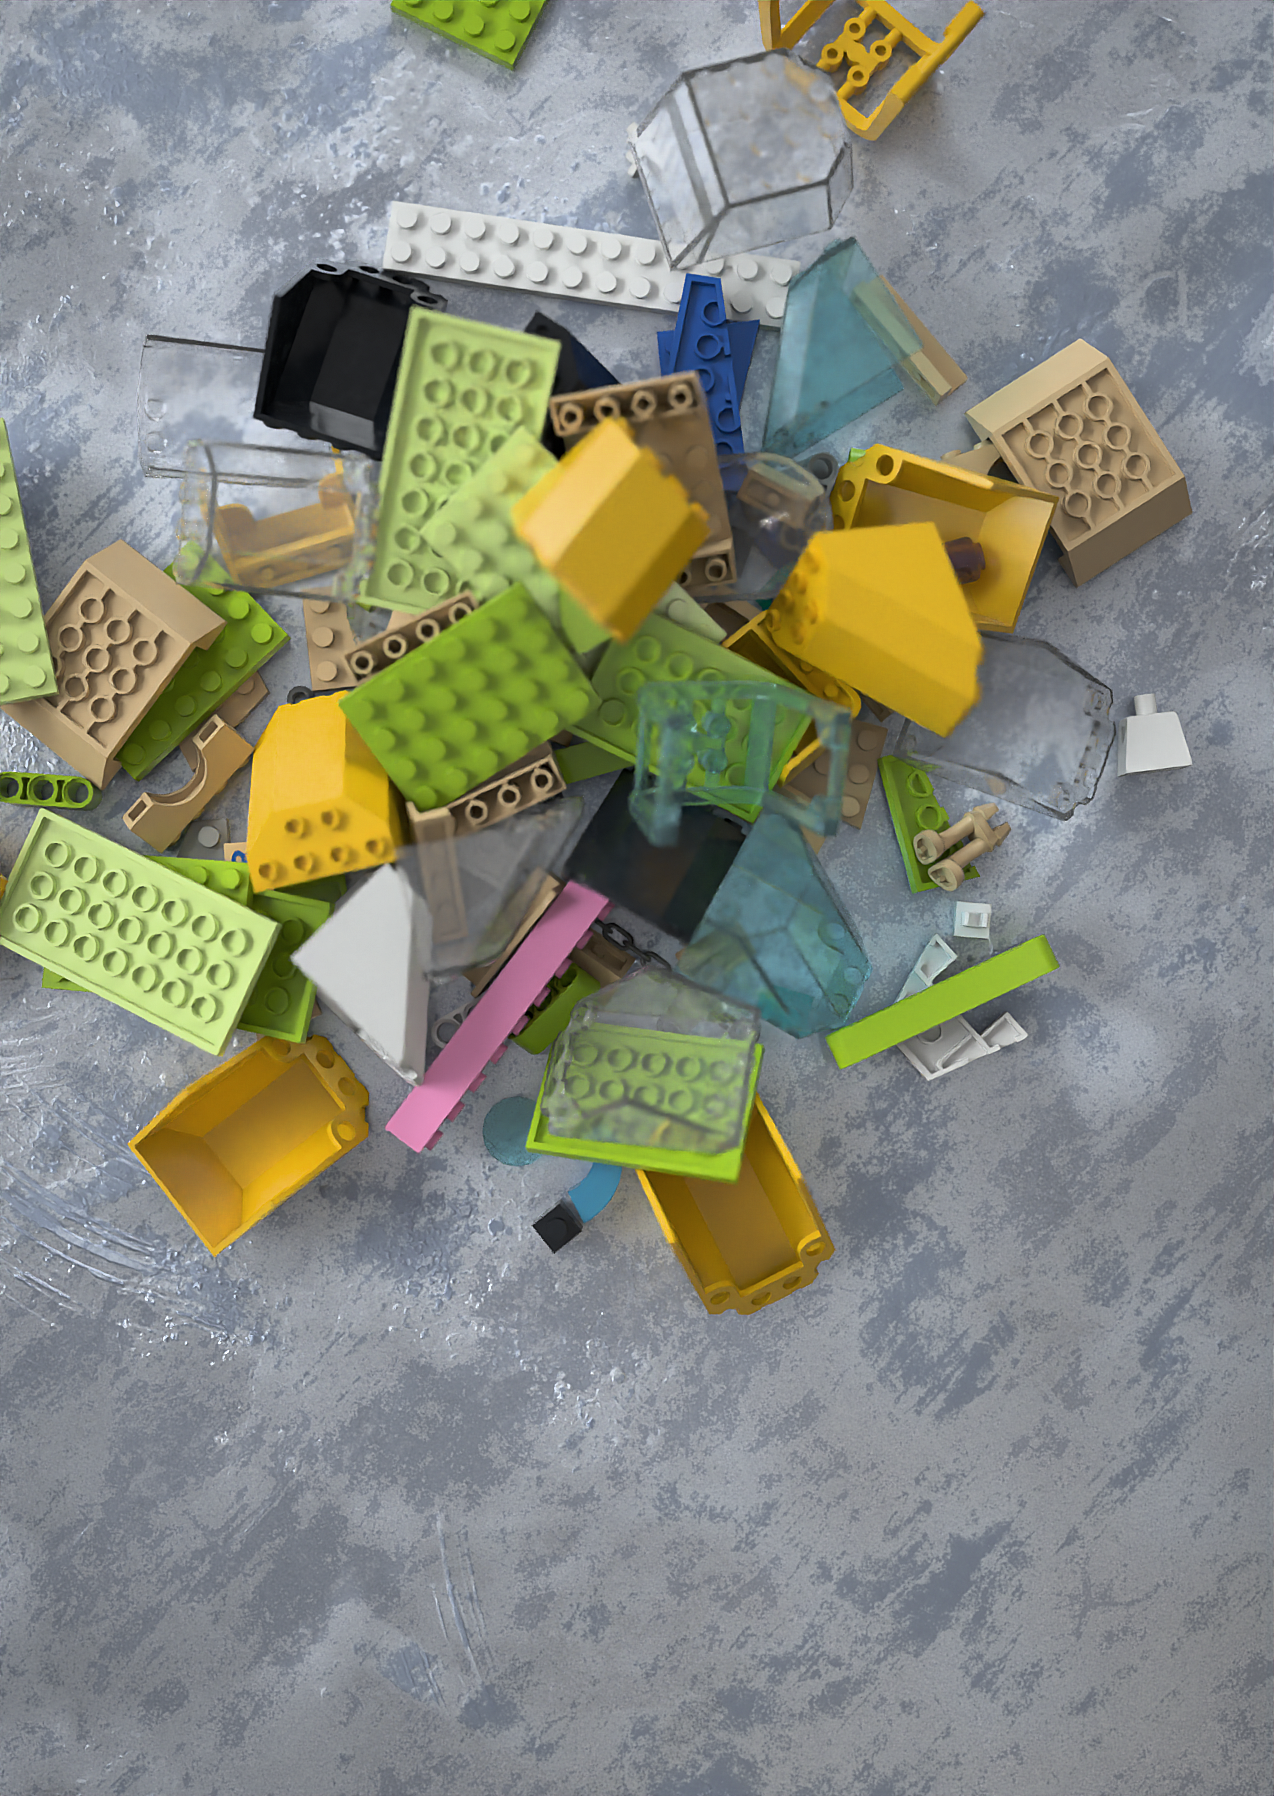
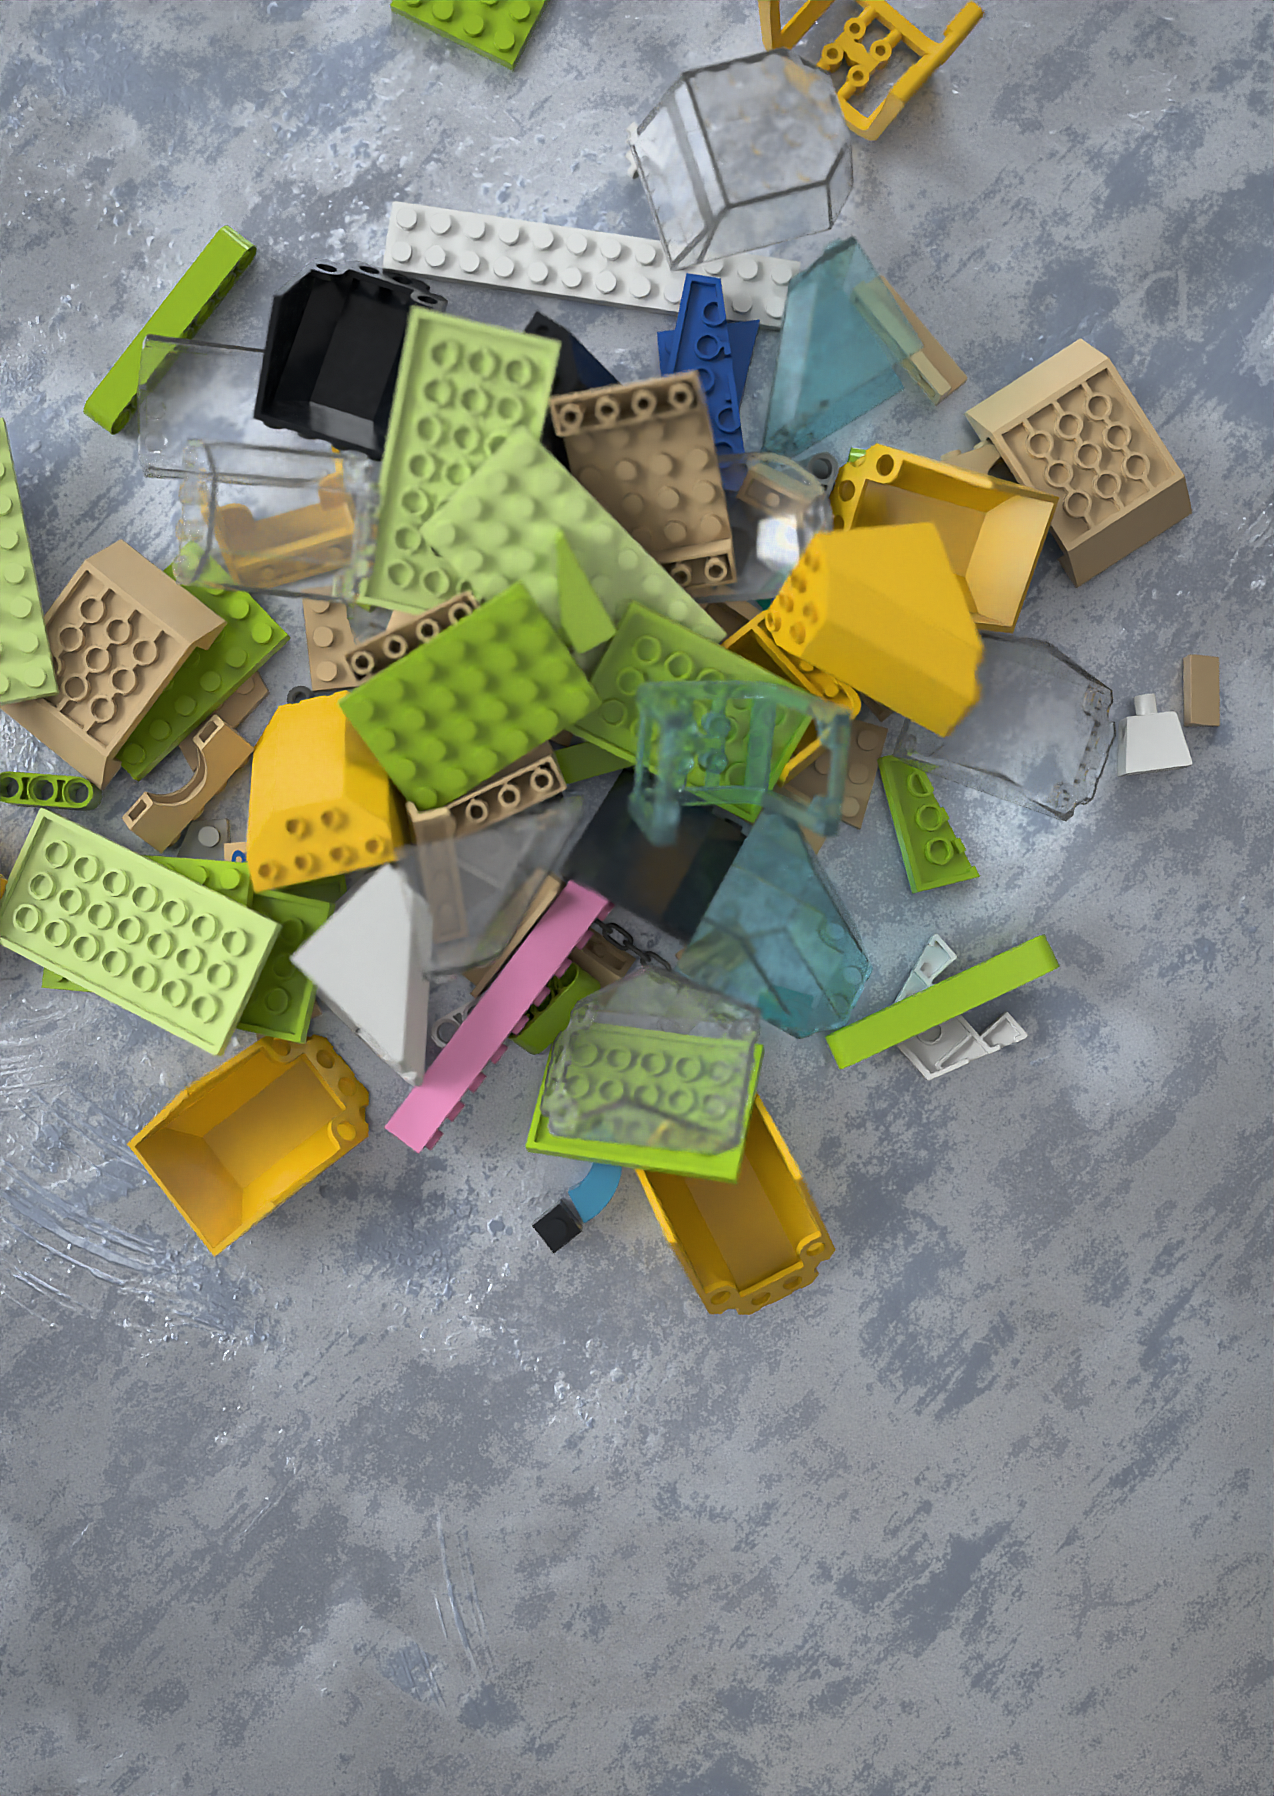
(179, 317): none -> lime beam
(507, 1131): clear light blue tile -> none
(611, 527): yellow windscreen -> none
(965, 559): head -> none
(971, 920): white tile -> none
(974, 825): tan piece -> none
(1201, 691): none -> tan slope

